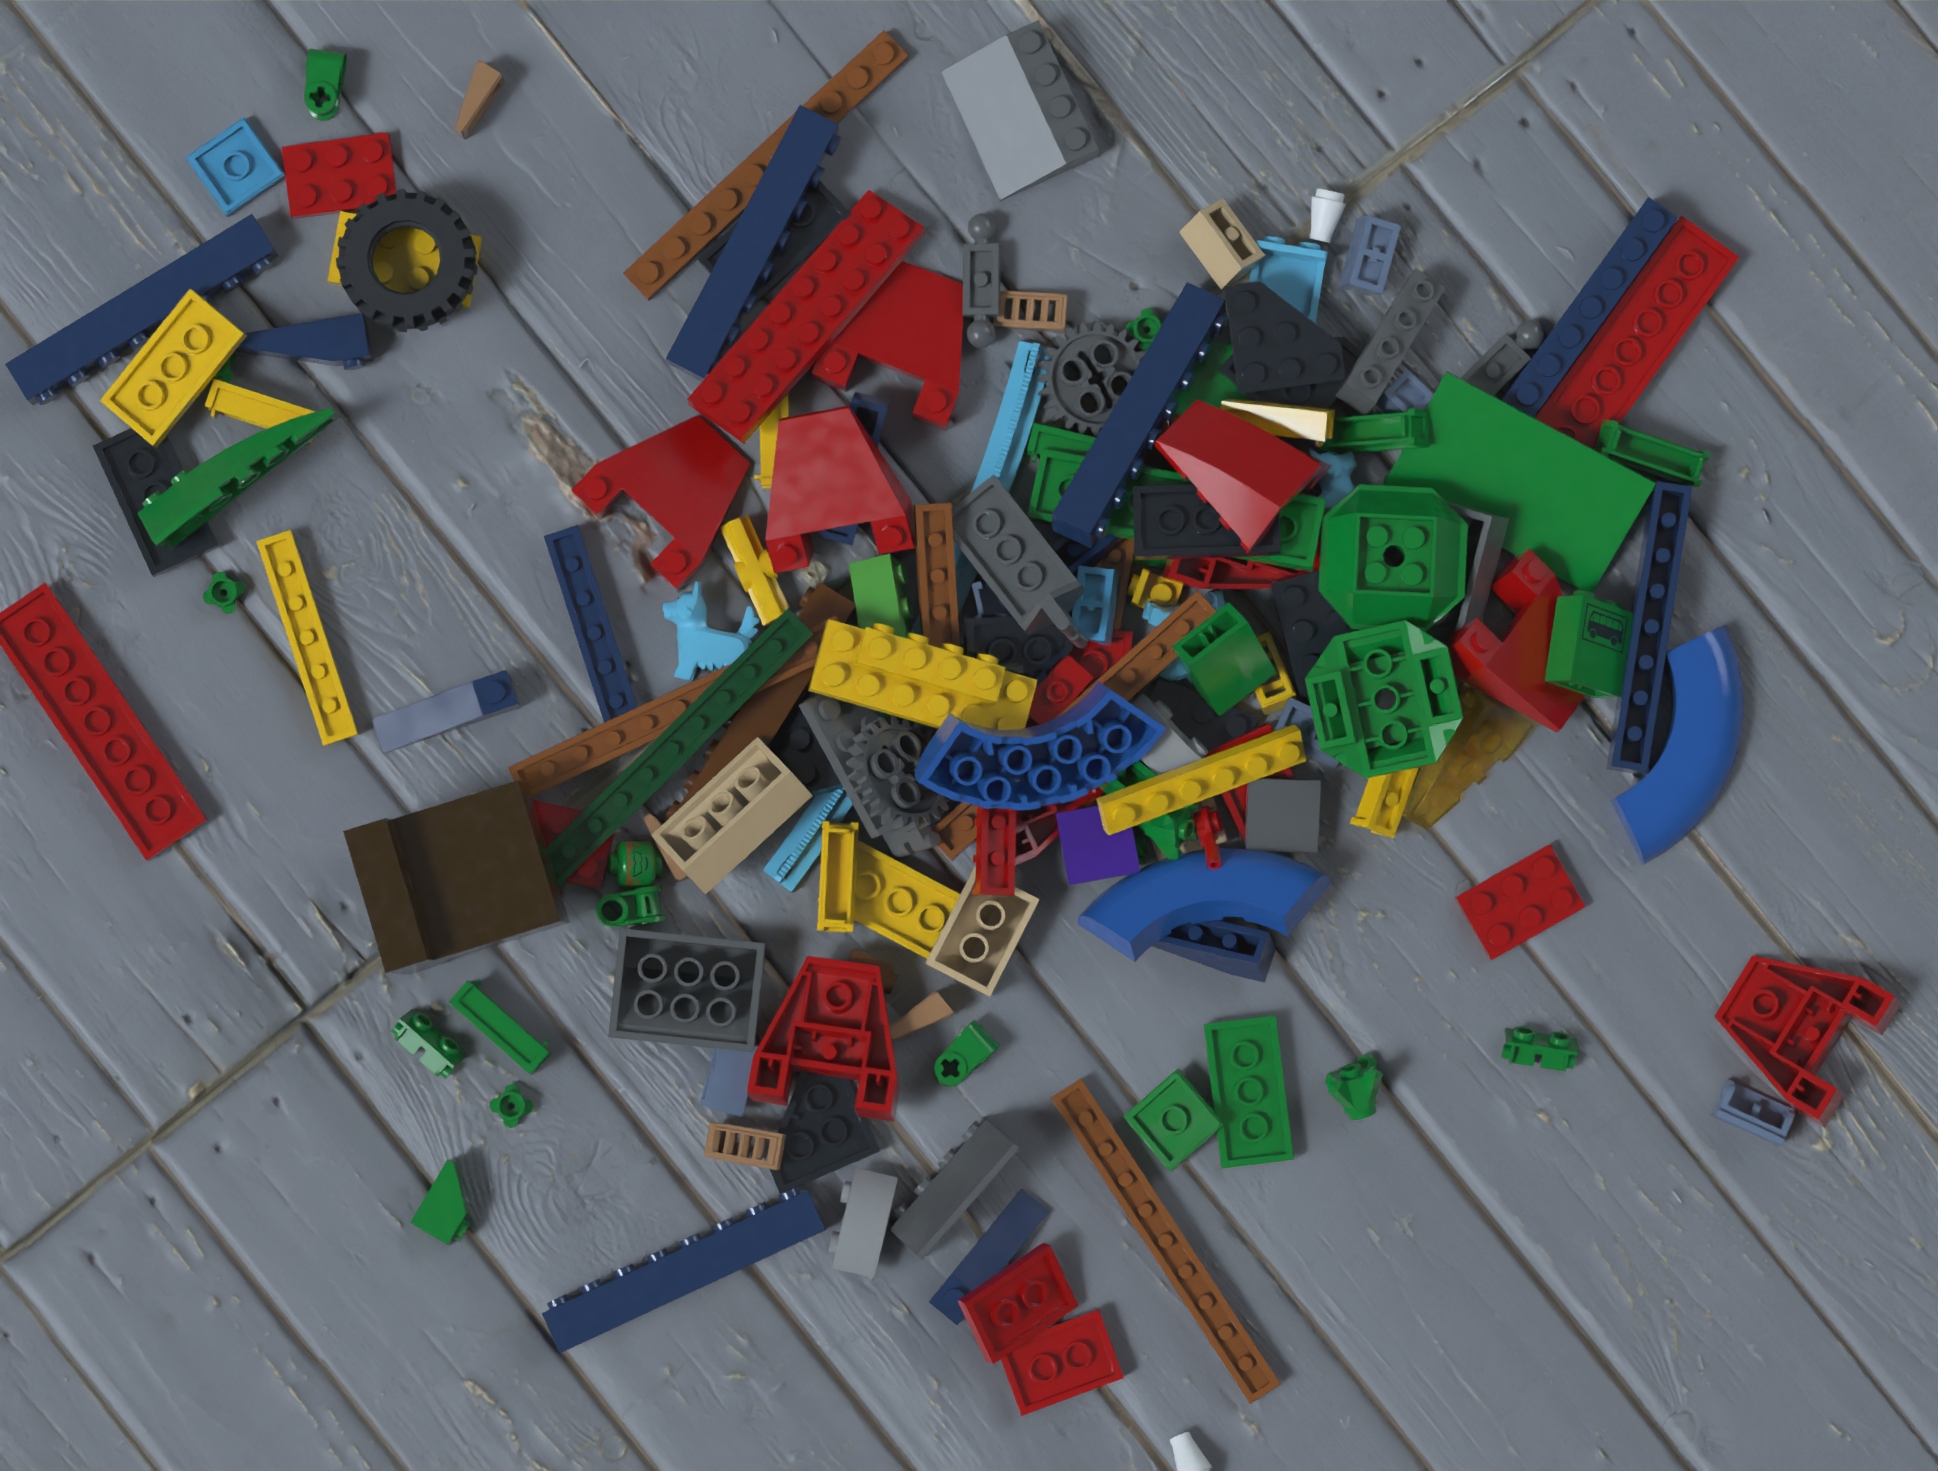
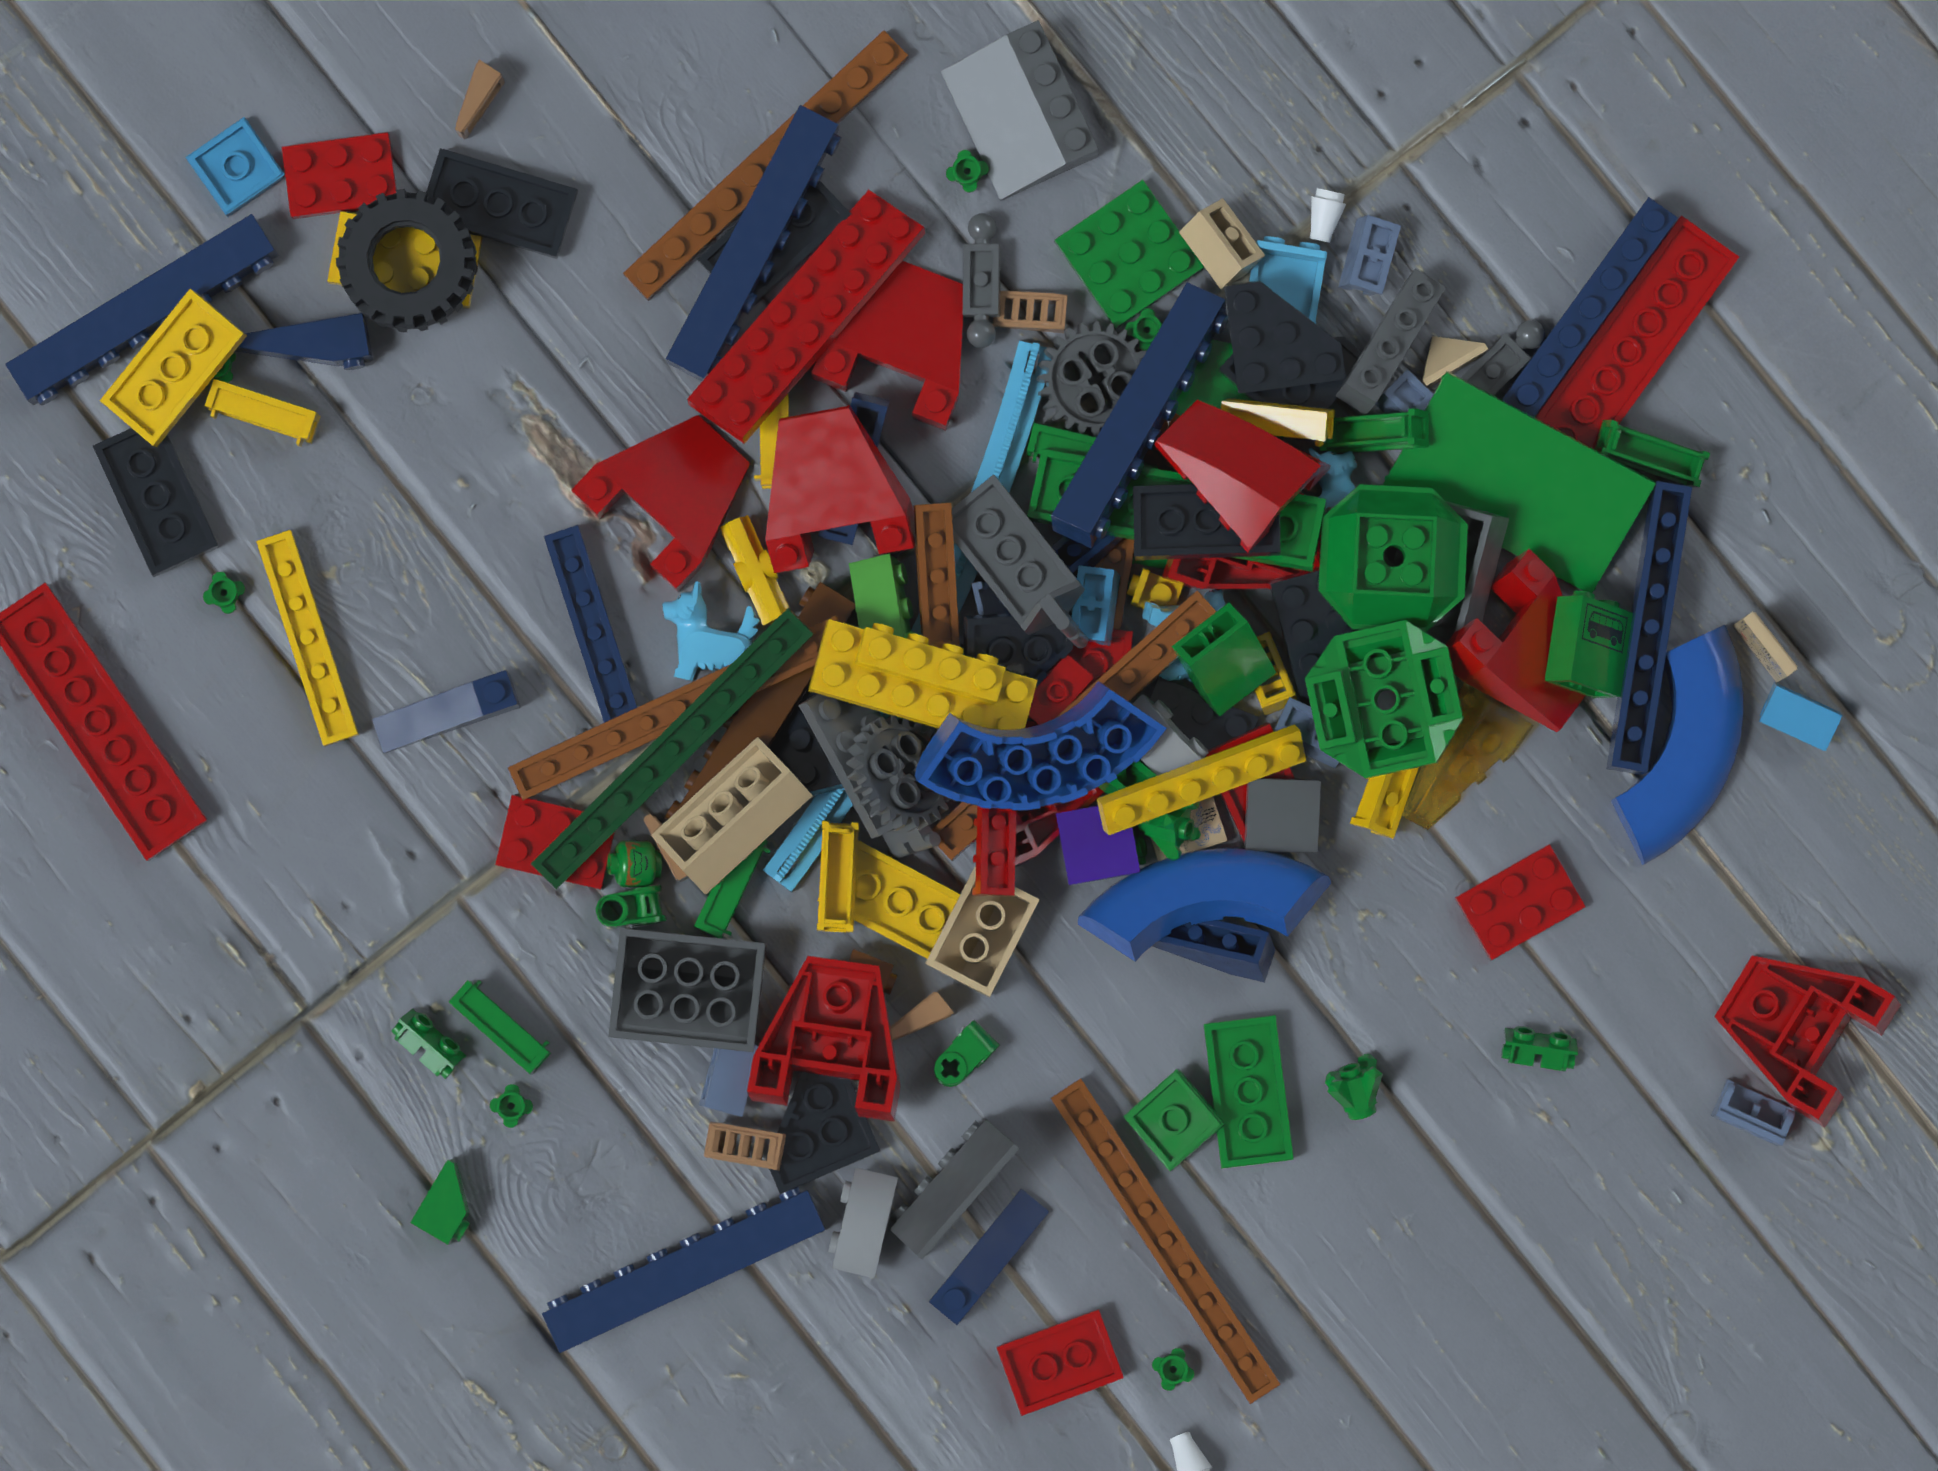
(224, 477): green wedge -> none
(324, 77): green piece -> none
(456, 878): dark brown piece -> none
(504, 202): none -> black plate
(727, 894): none -> green container
(963, 161): none -> green plate
(1018, 1303): red plate -> none
(1129, 254): none -> green plate
(1163, 1365): none -> green plate
(1208, 825): red plate -> none
(1449, 356): none -> tan slope
(1765, 646): none -> tan tile
(1800, 716): none -> dark azure hinge

